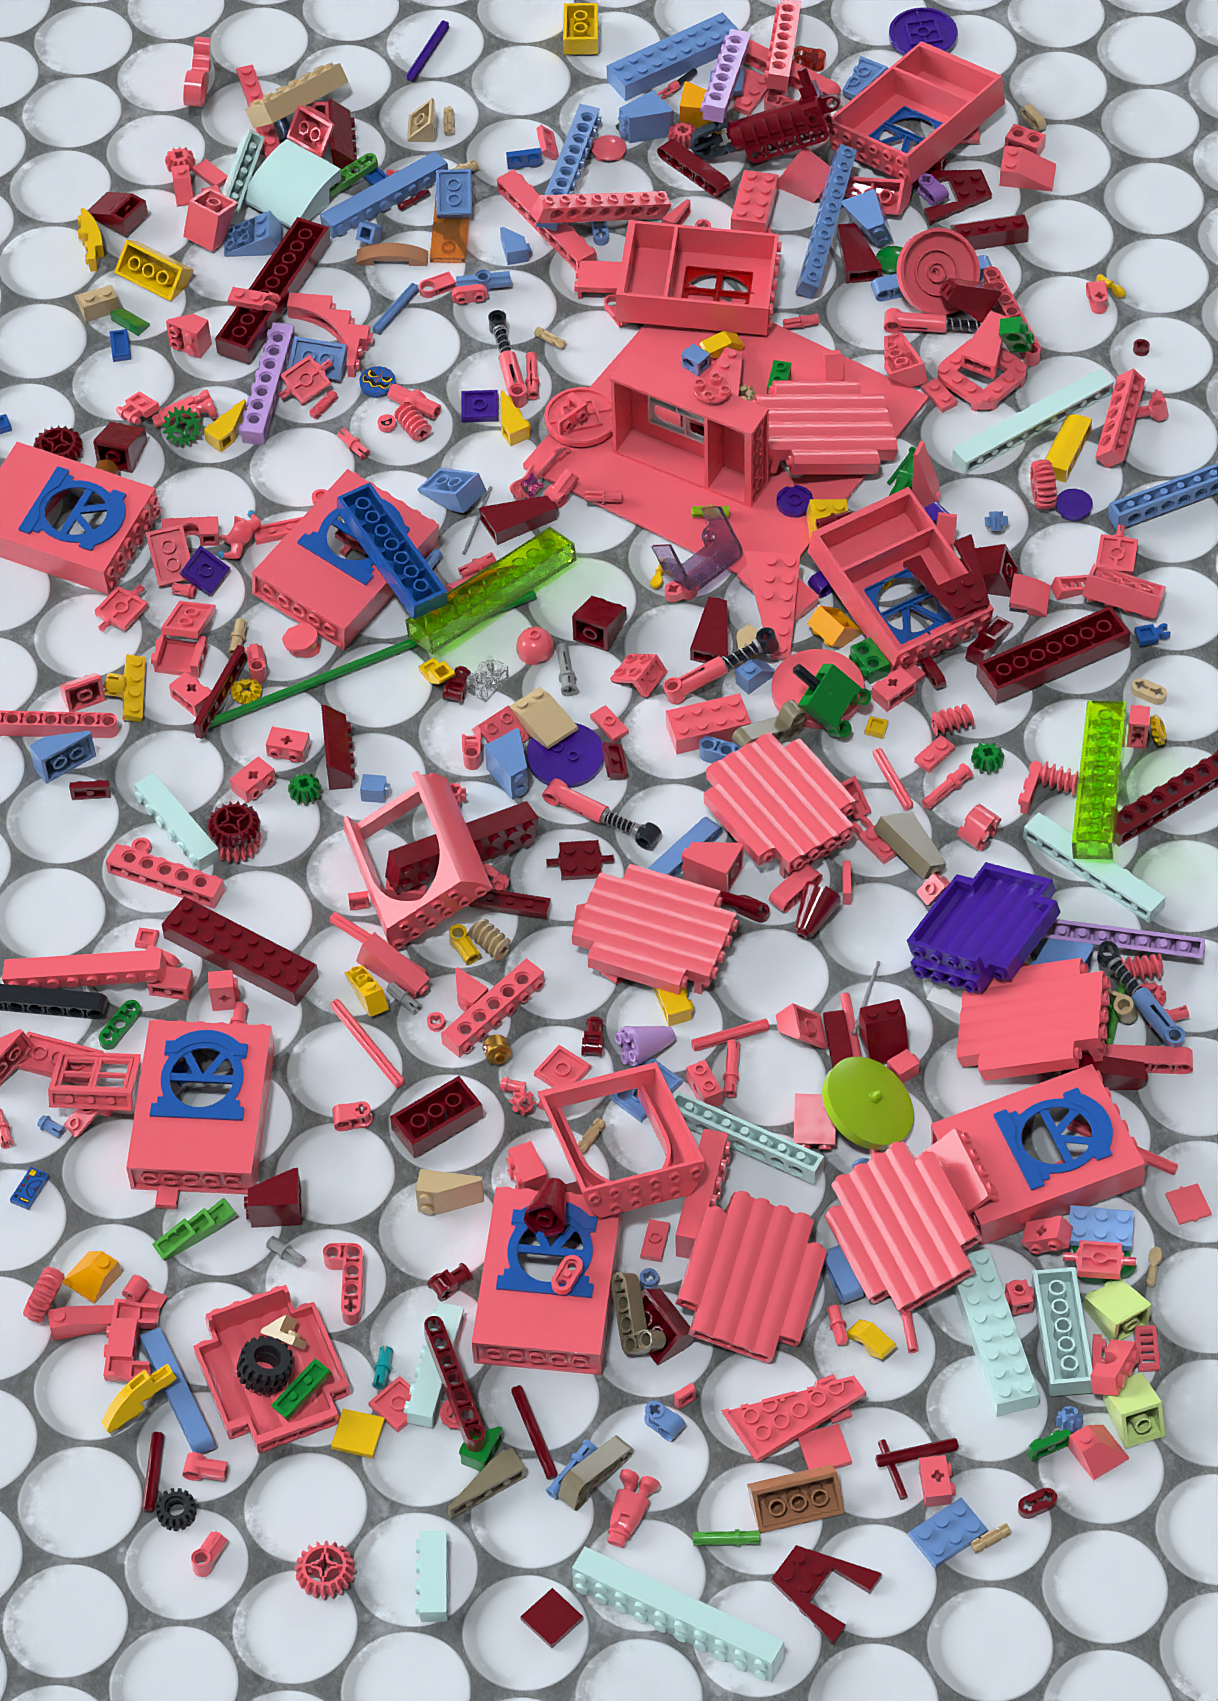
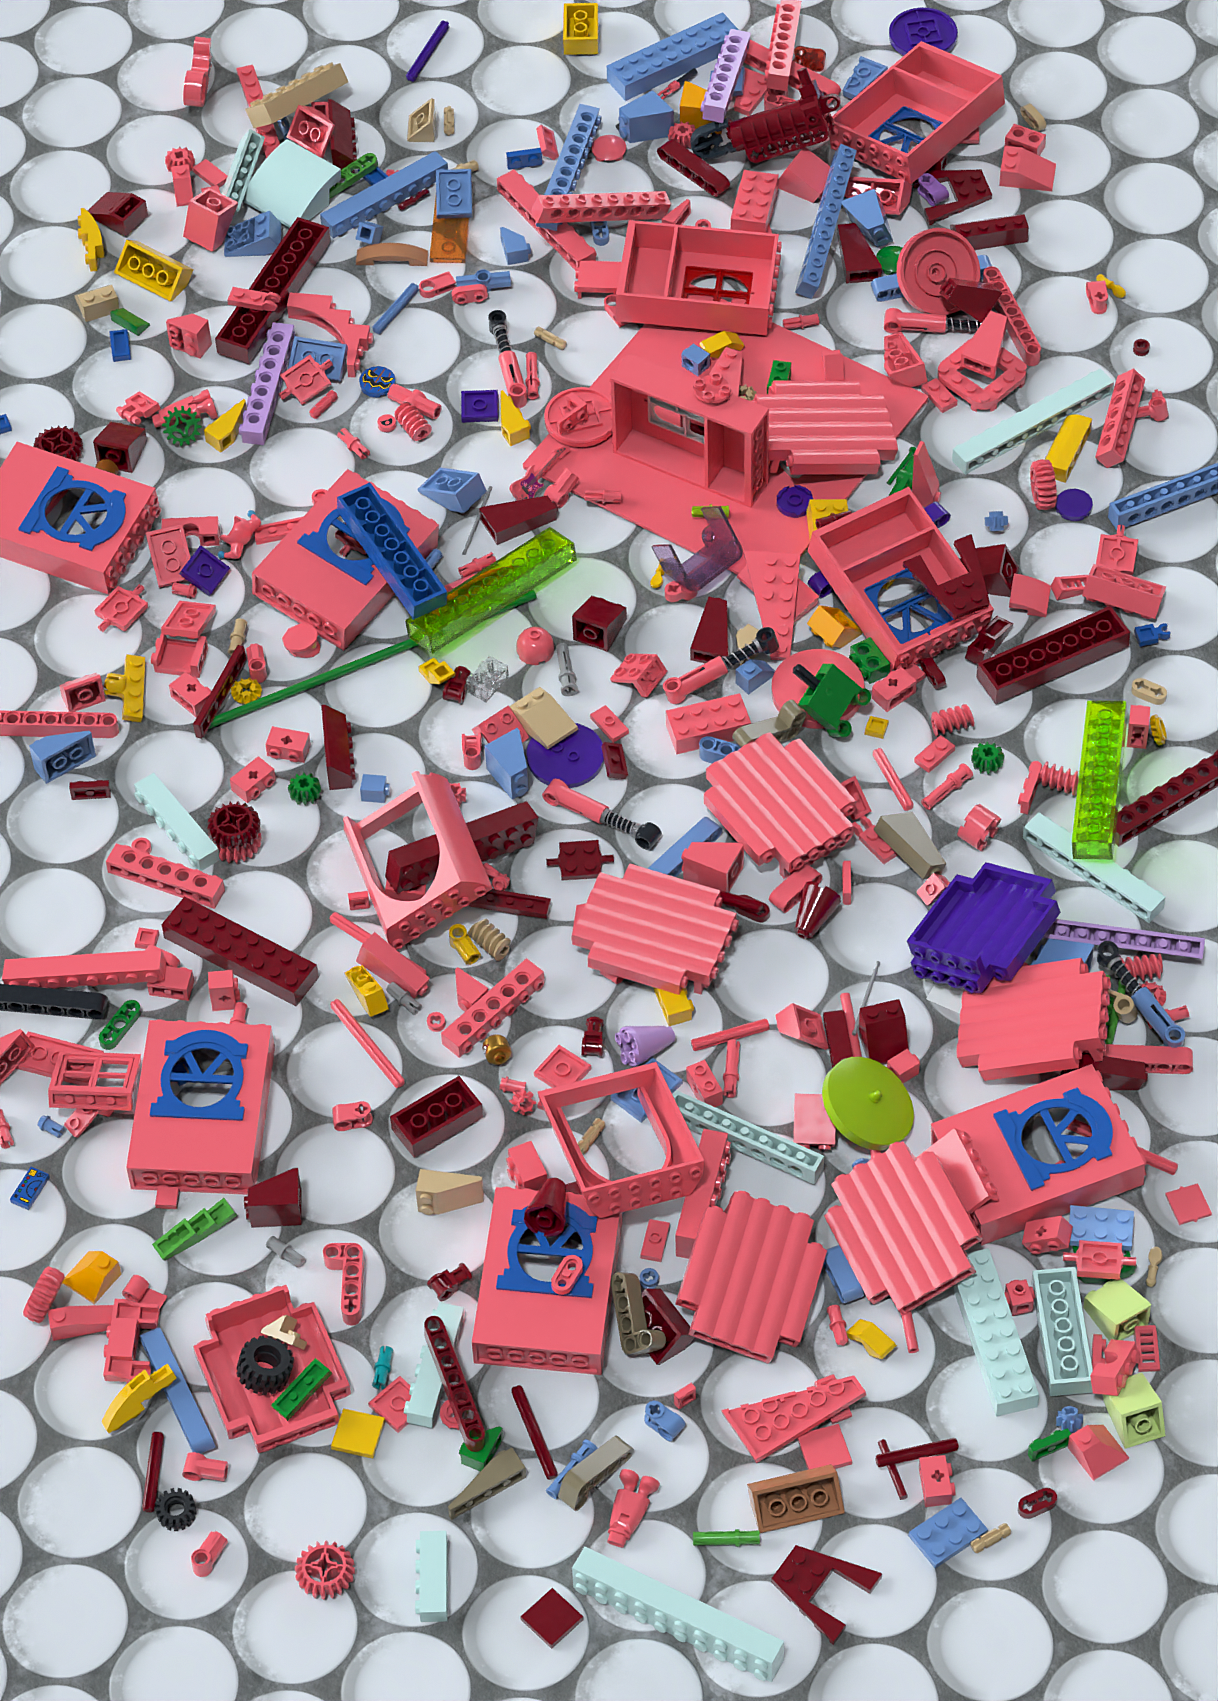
(947, 526): coral slope -> none
(1016, 334): green brick -> none

